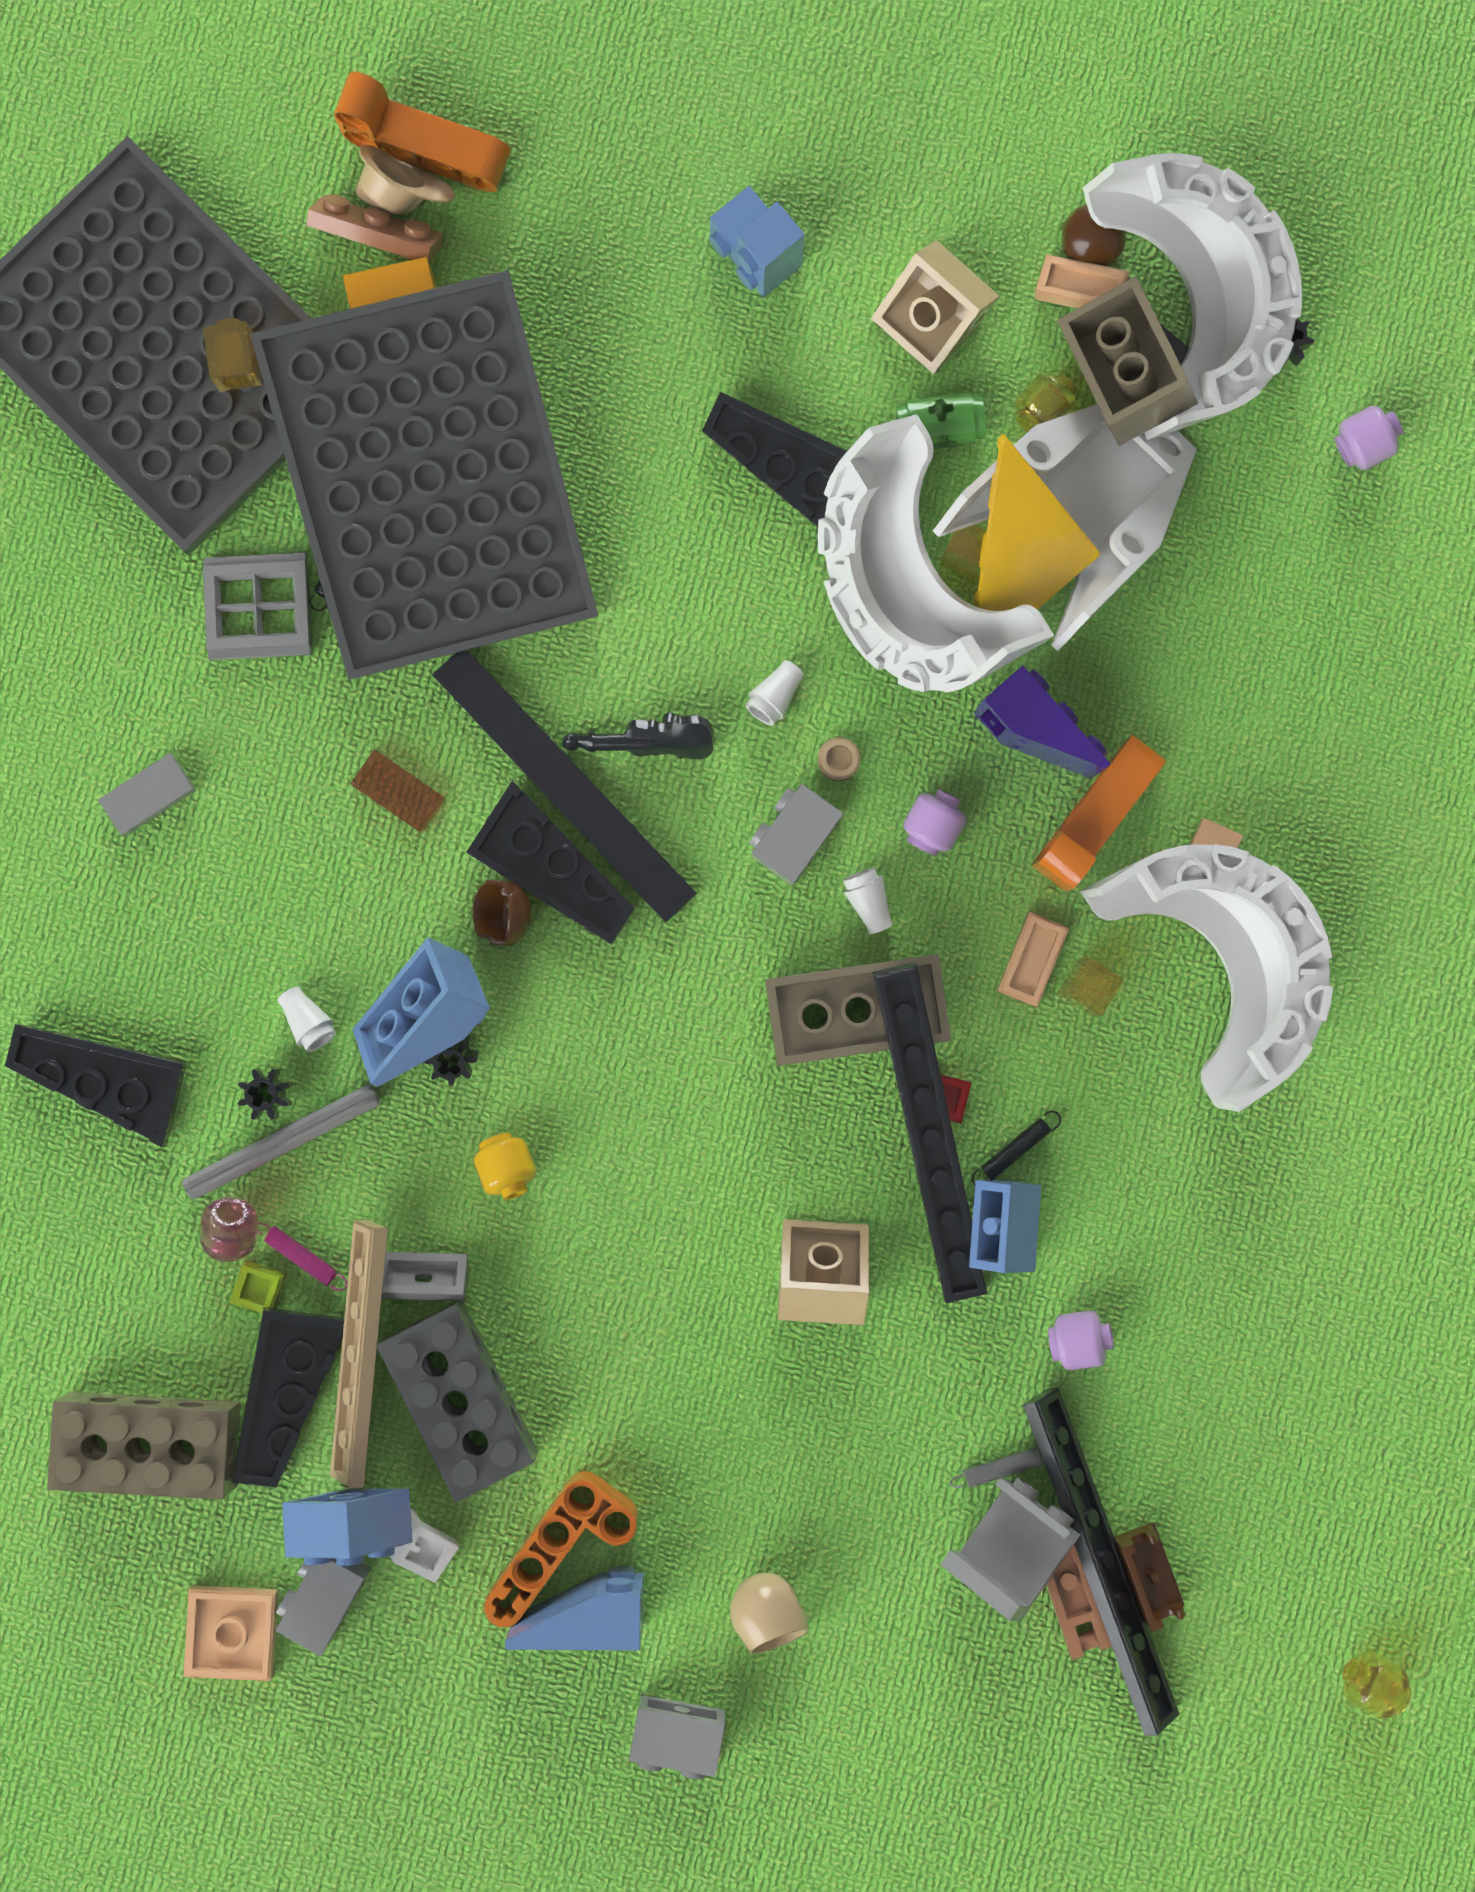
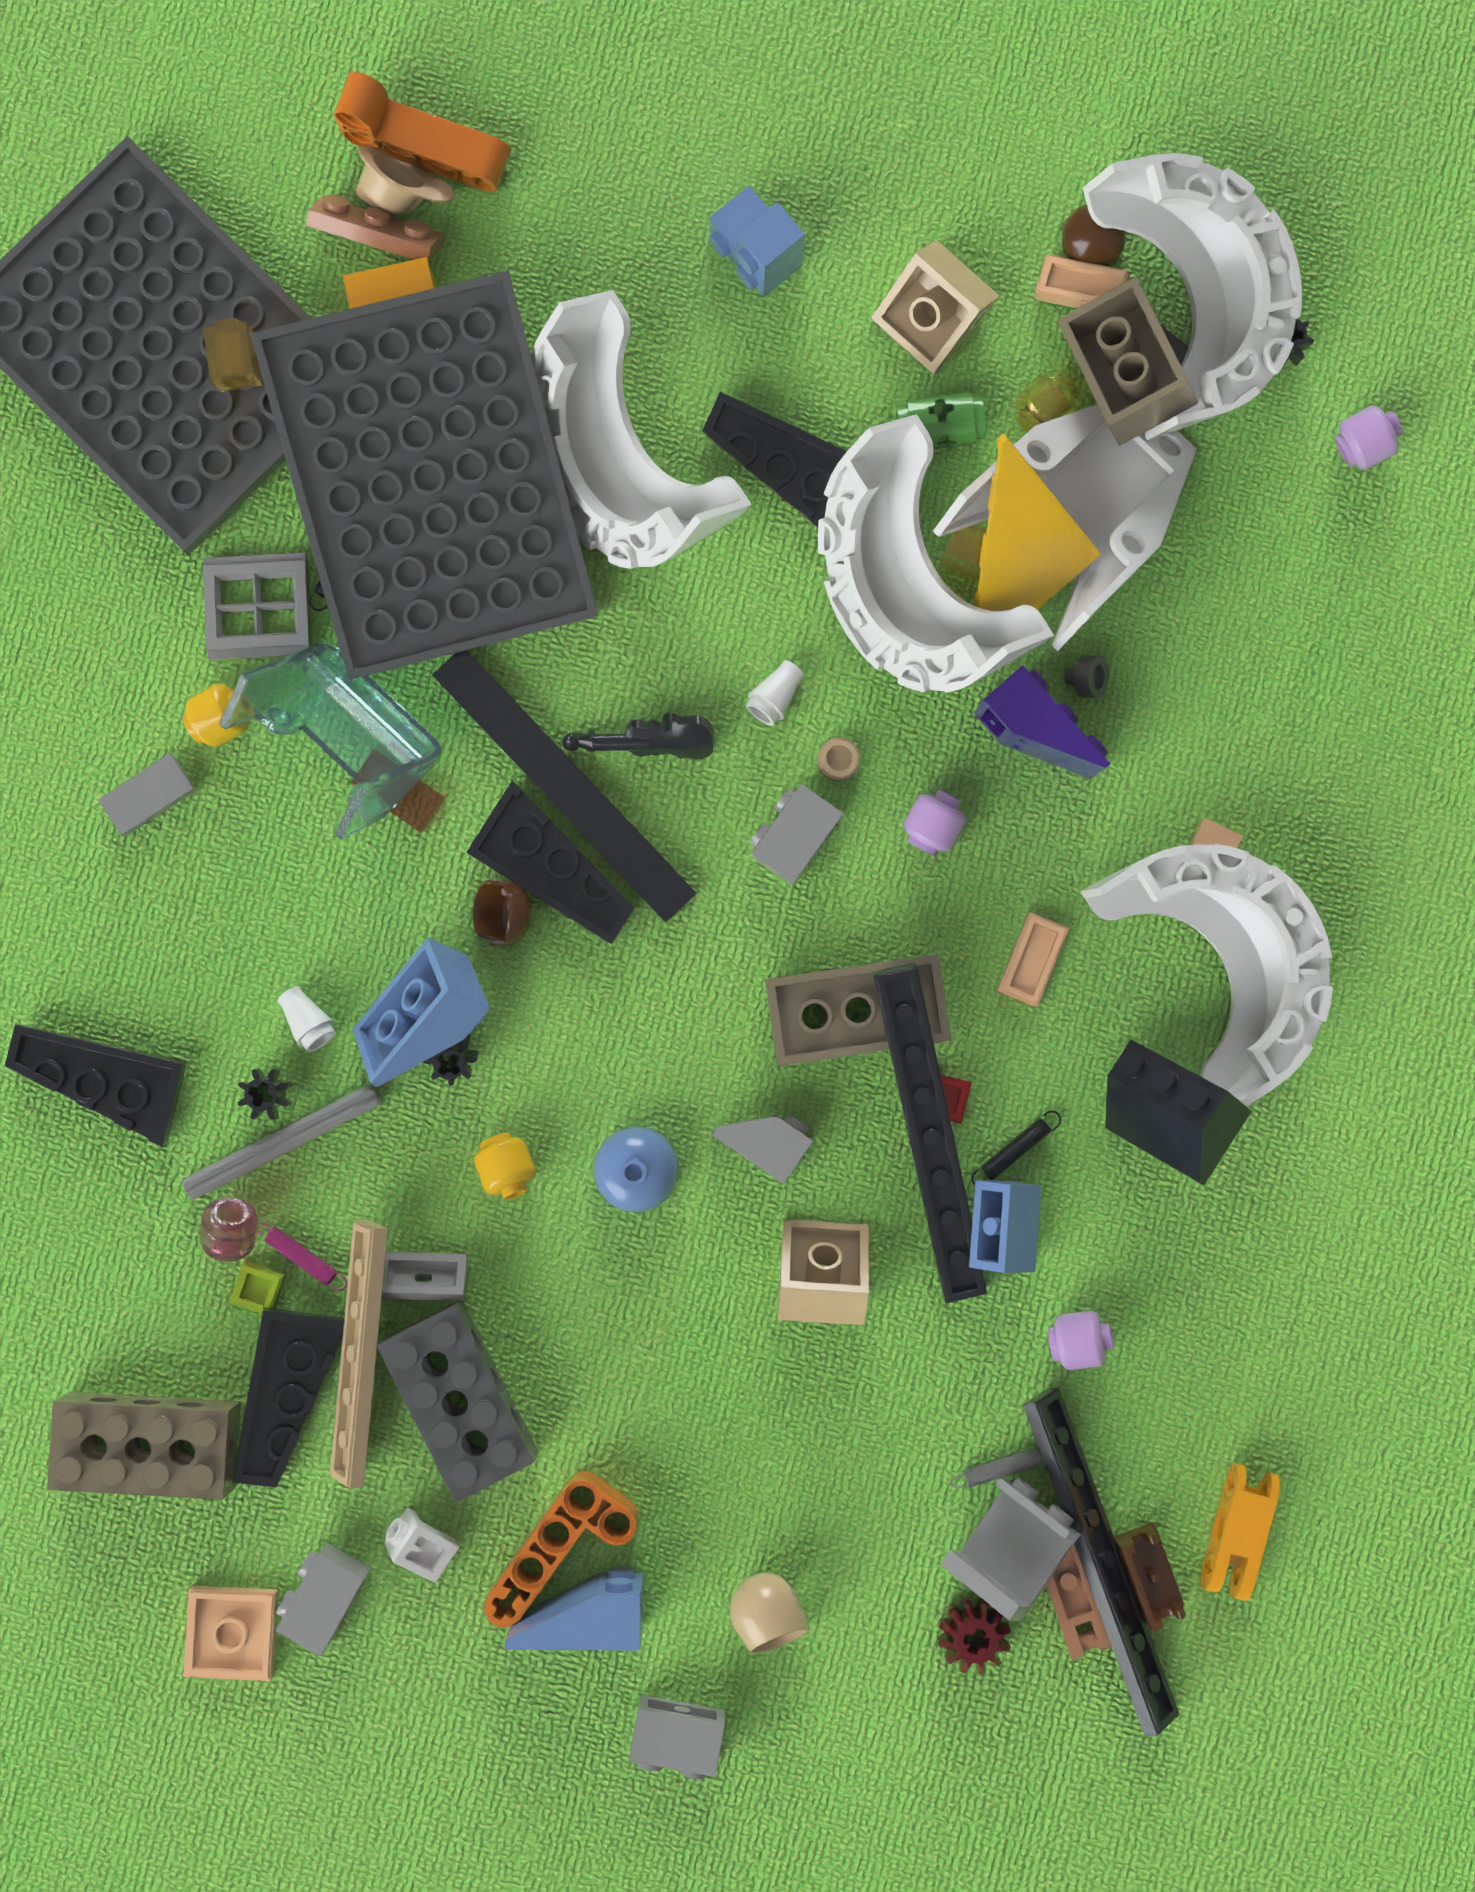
(205, 713): none -> yellow head
(347, 719): none -> clear light blue windscreen
(347, 1525): medium blue brick -> none
(611, 483): none -> white windscreen
(636, 1169): none -> medium blue cylinder
(768, 1142): none -> light grey slope
(868, 897): white cone -> none
(981, 1648): none -> dark red gear
(1089, 676): none -> dark grey tile
(1090, 986): clear yellow brick -> none
(1098, 814): orange beam -> none
(1171, 1112): none -> black slope
(1240, 1532): none -> light orange piece
(1376, 1685): clear yellow head -> none

